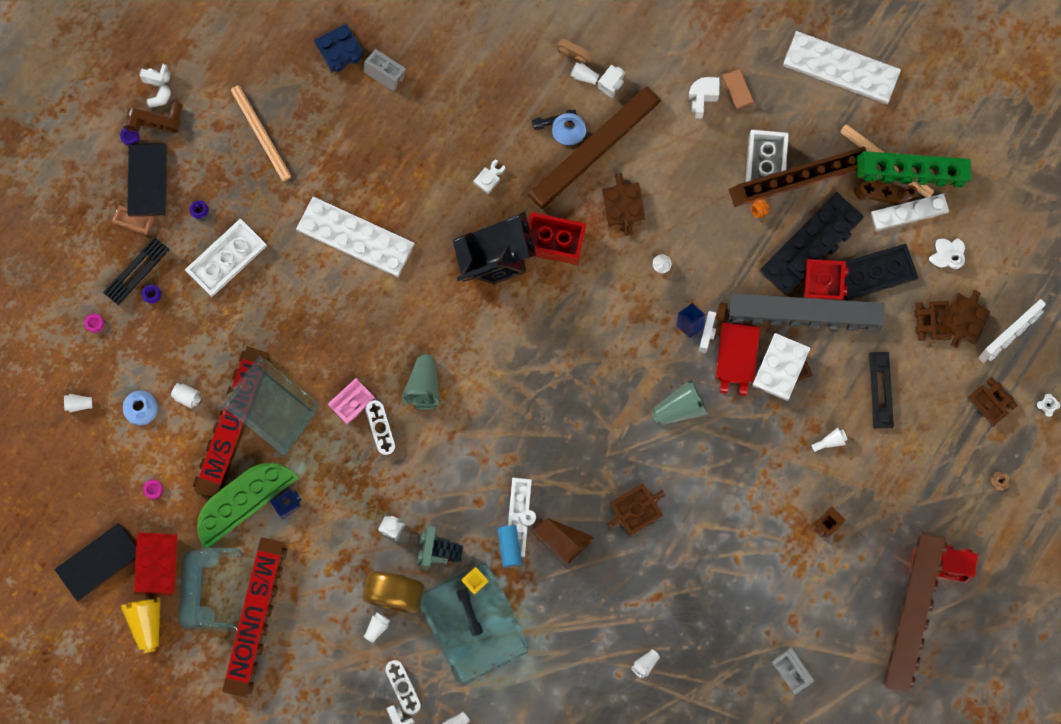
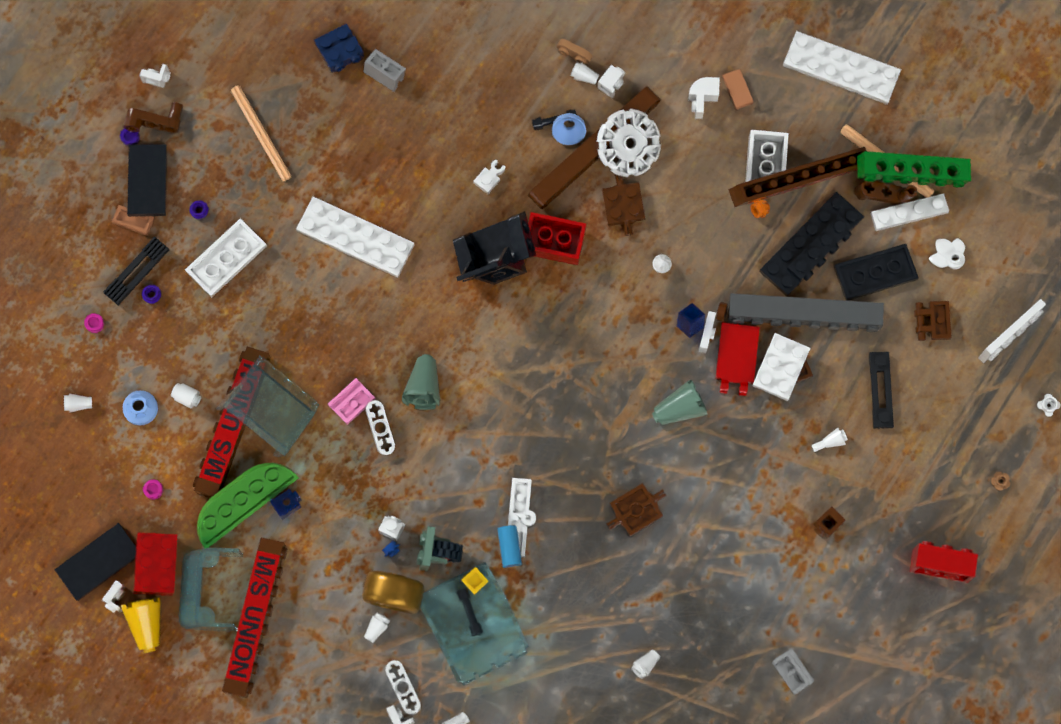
(115, 593): none -> white bracket
(161, 98): white arm -> none
(391, 549): none -> blue plate
(561, 540): reddish brown slope -> none
(618, 143): none -> white plate
(825, 279): red plate -> none
(914, 612): reddish brown brick -> none
(966, 319): reddish brown plate -> none
(989, 405): reddish brown plate -> none

